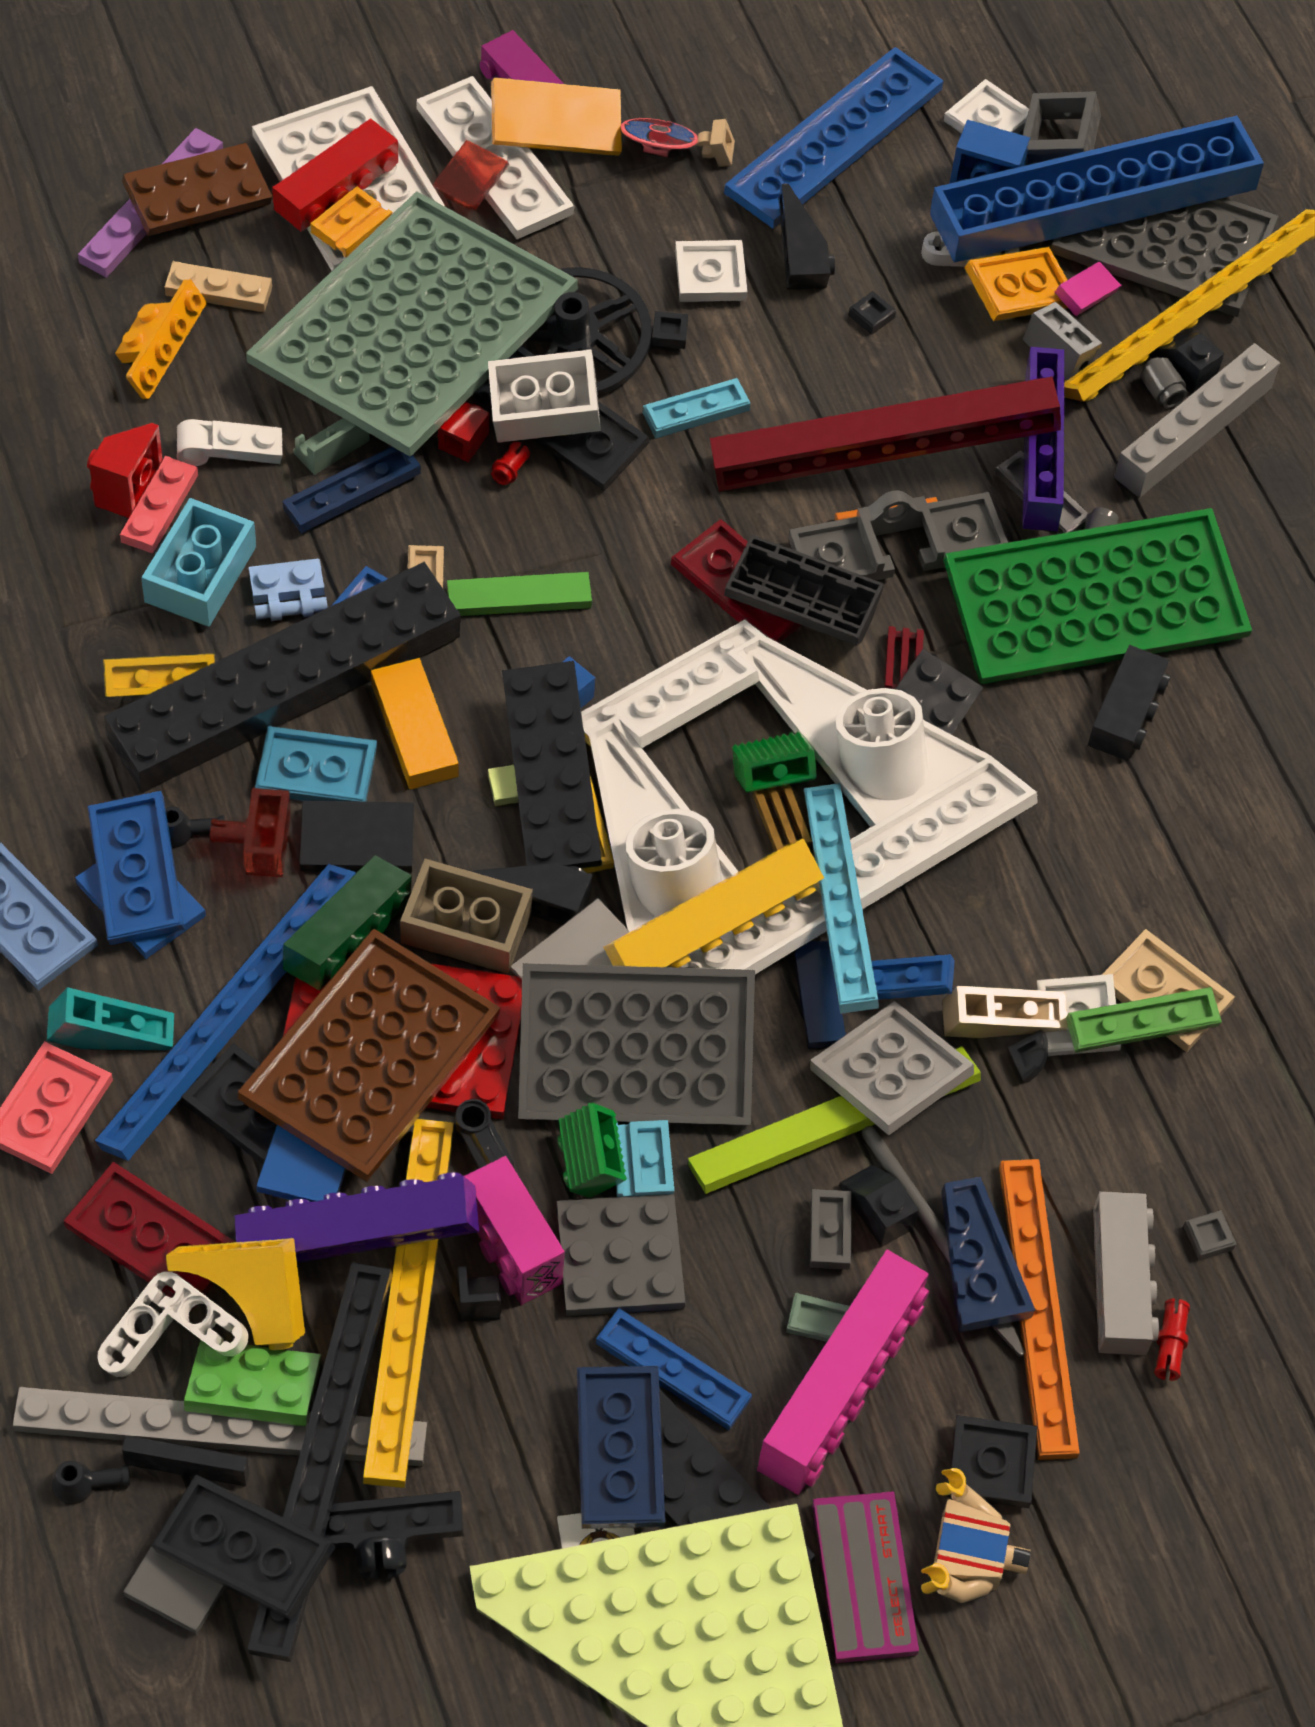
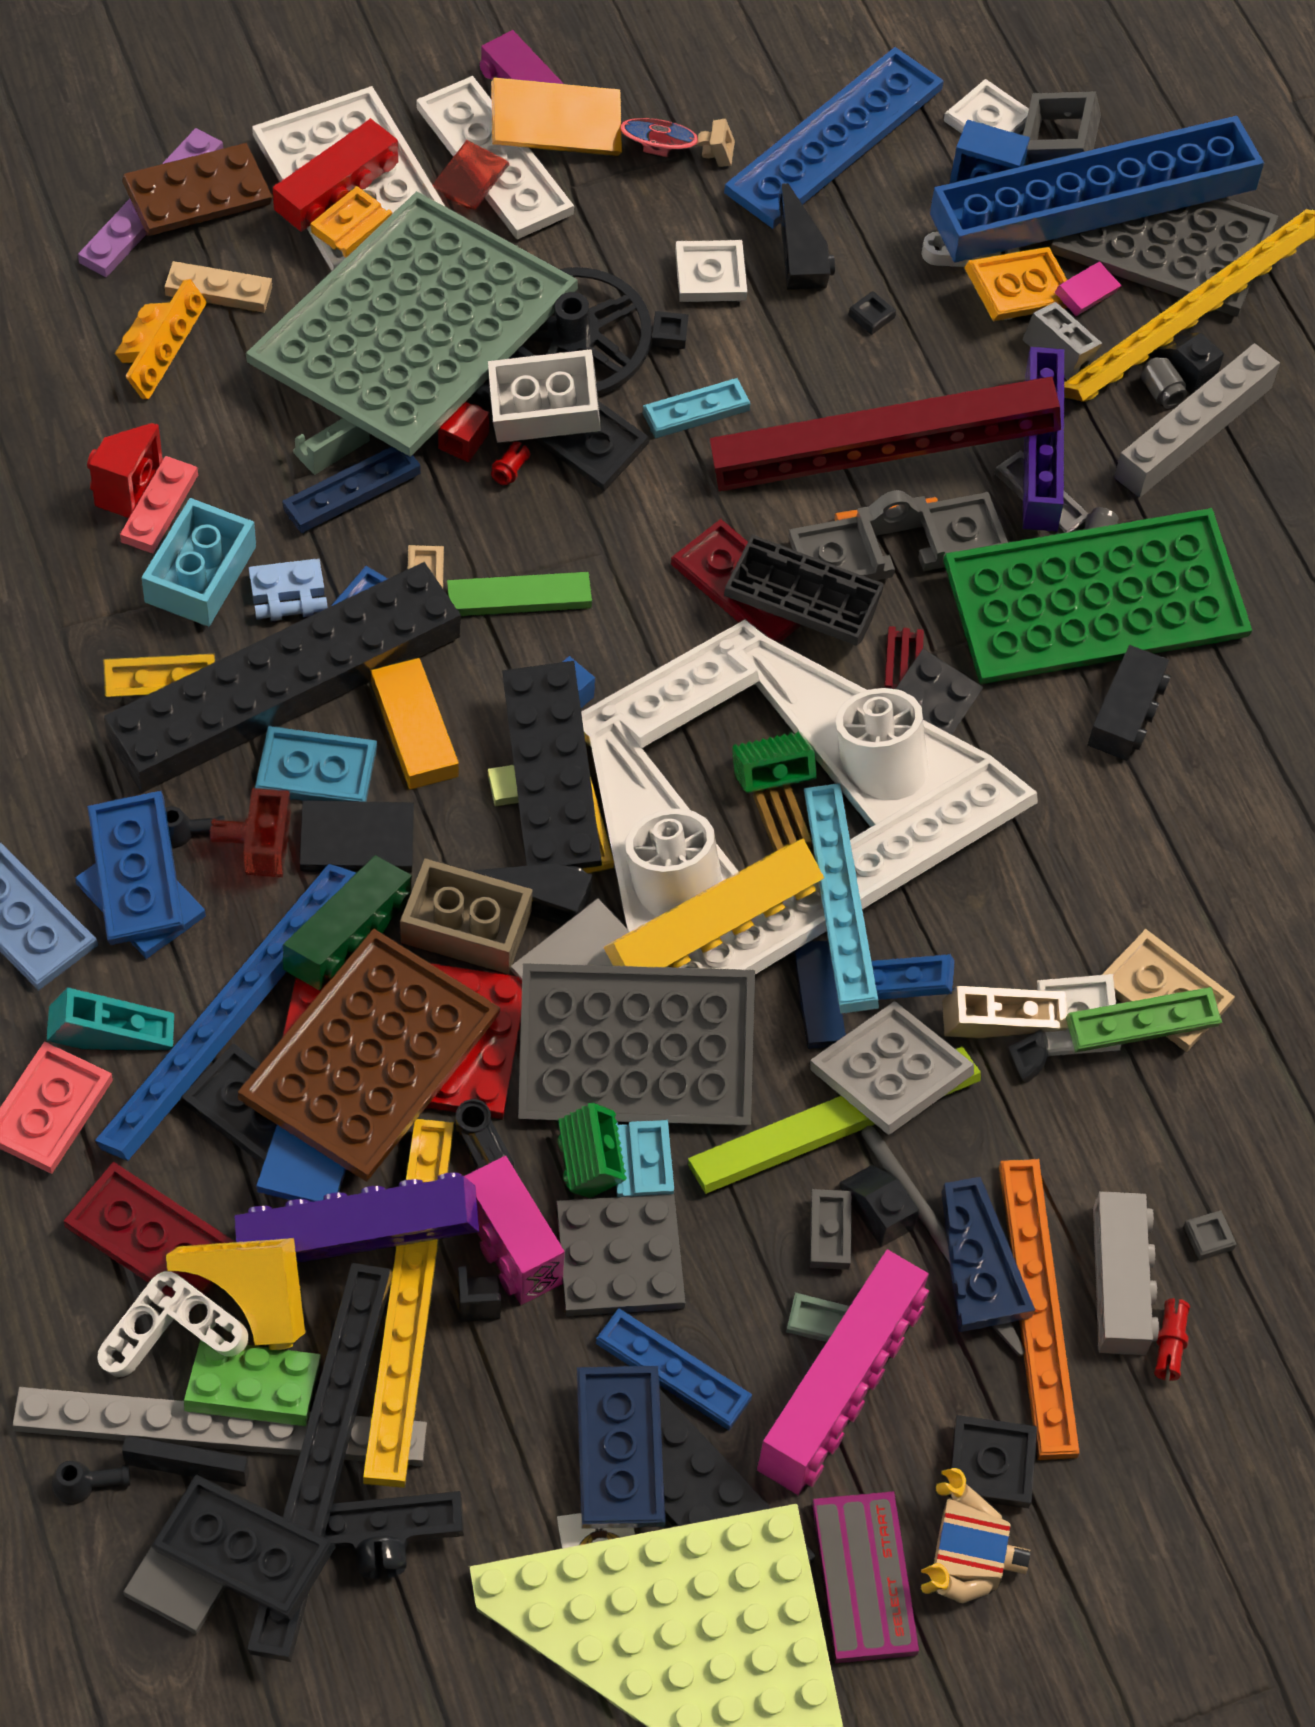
(205, 439): white plate -> none

